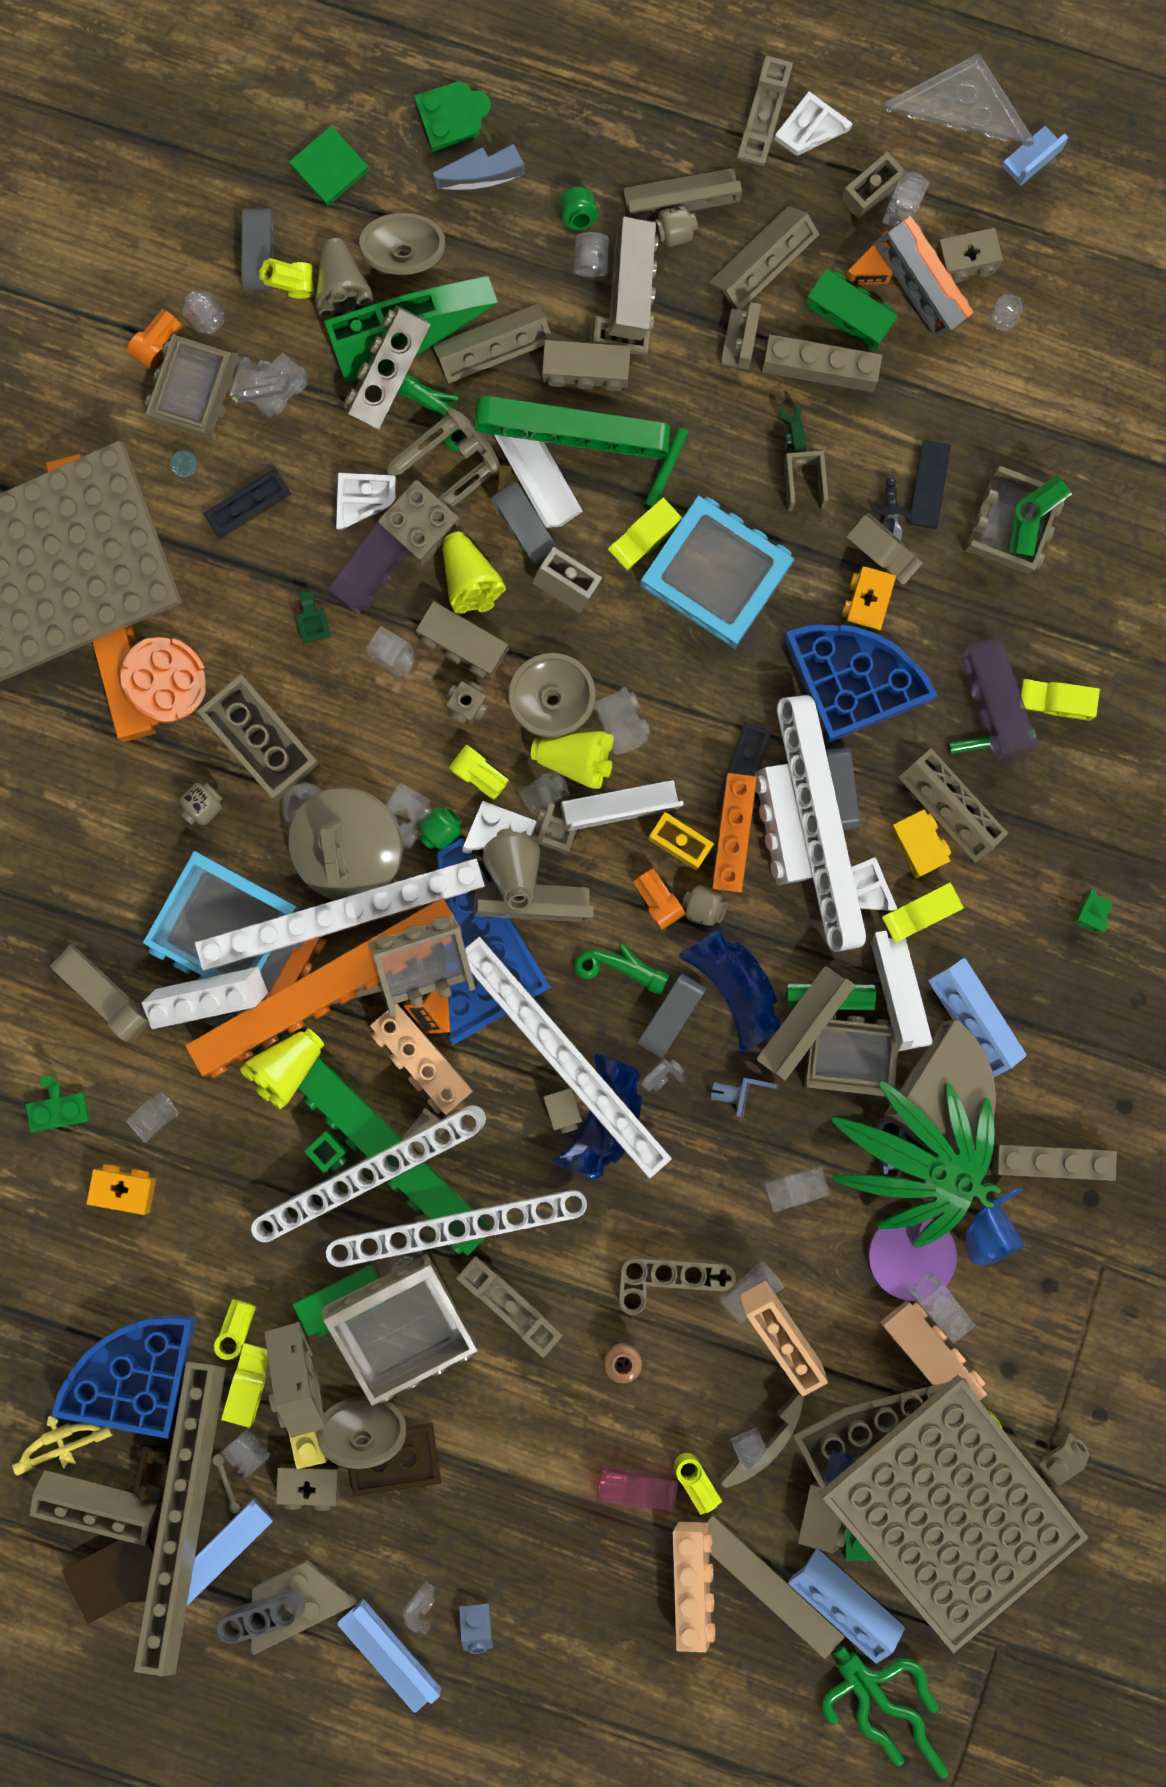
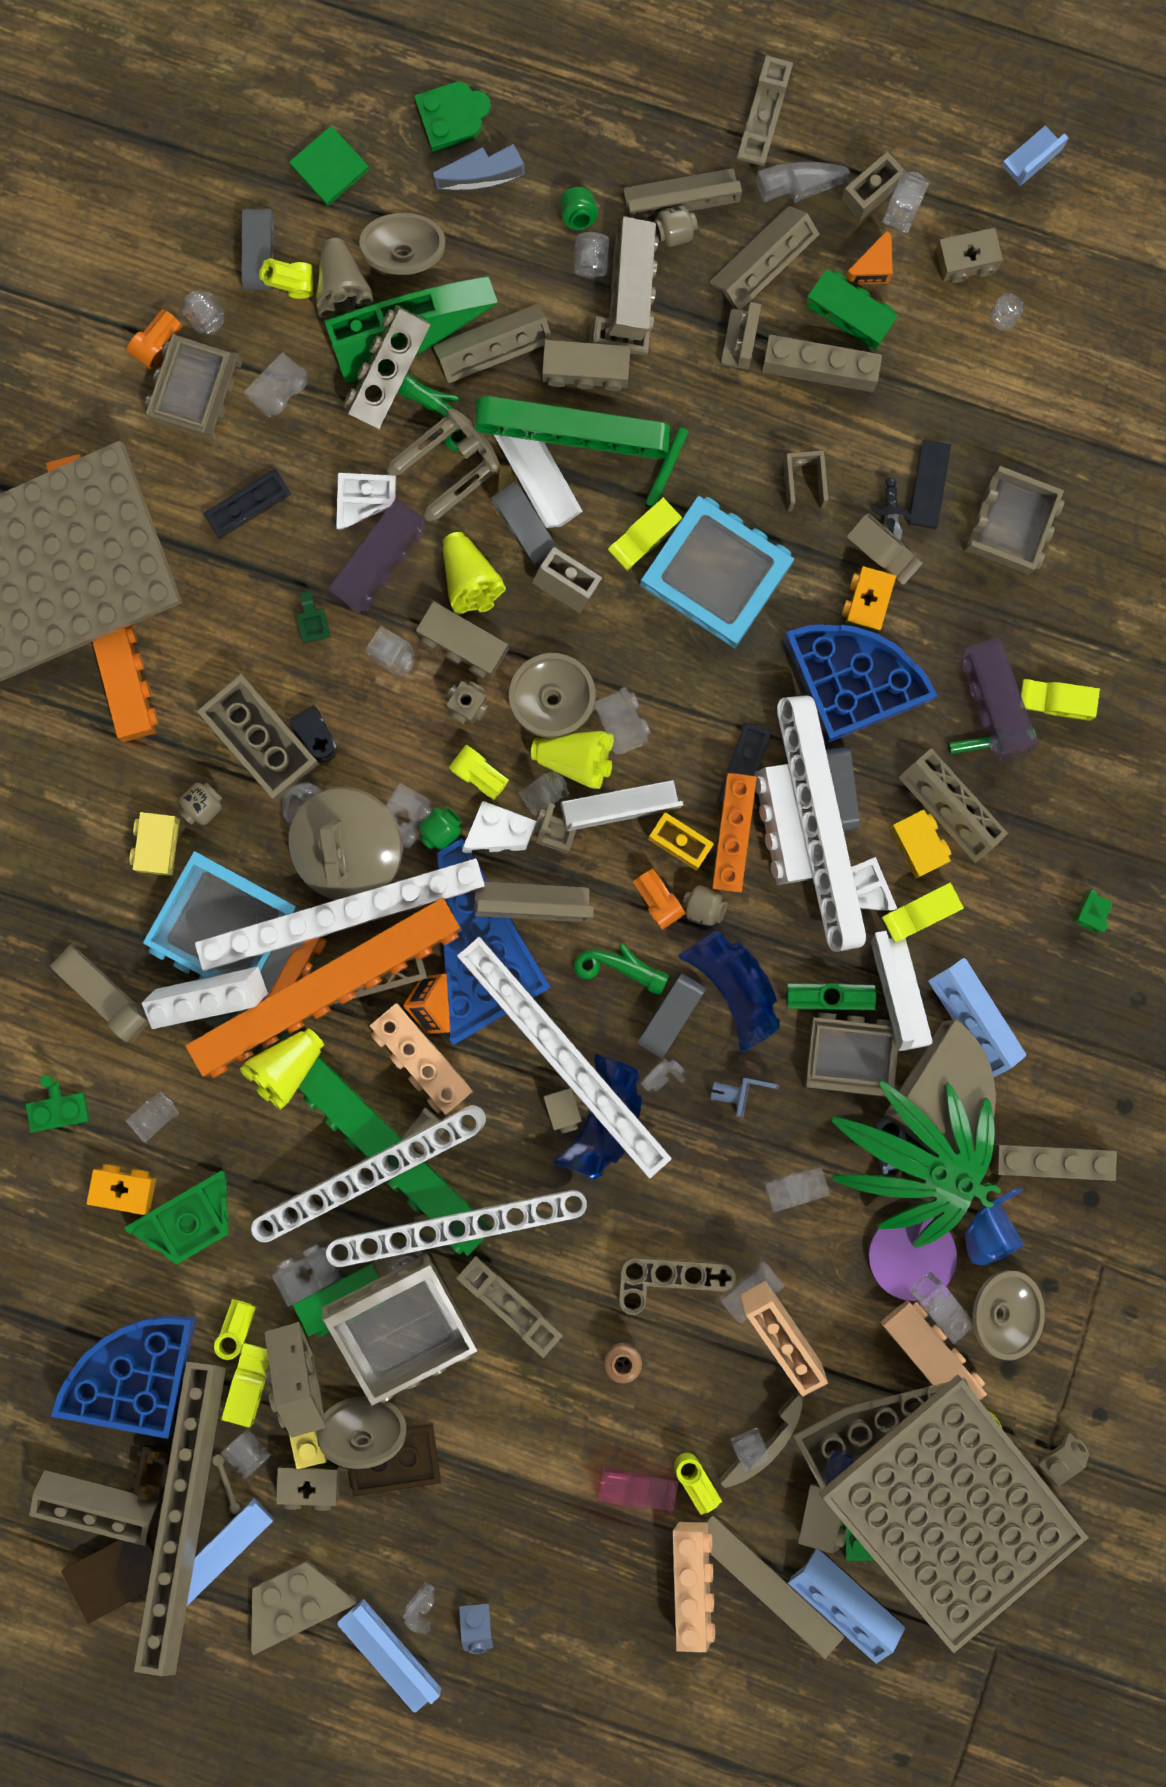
(57, 1434): light yellow piece -> none
(155, 844): none -> light yellow brick
(162, 679): orange tile -> none
(183, 464): clear light blue piece -> none
(187, 1221): none -> green wing
(249, 1623): dark grey beam -> none
(259, 380): clear wing -> none
(293, 1287): none -> clear brick
(312, 731): none -> black piece
(327, 1152): green brick -> none
(419, 522): dark tan bracket -> none
(421, 962): window -> none
(513, 866): dark tan cone -> none
(795, 436): dark green plate -> none
(800, 179): none -> clear slope
(805, 1022): dark tan panel -> none
(811, 126): white wing -> none
(859, 1679): green plant -> none
(923, 277): dark grey piece -> none
(966, 100): clear tile -> none
(1008, 1315): none -> dark tan dish
(1026, 530): green piece -> none

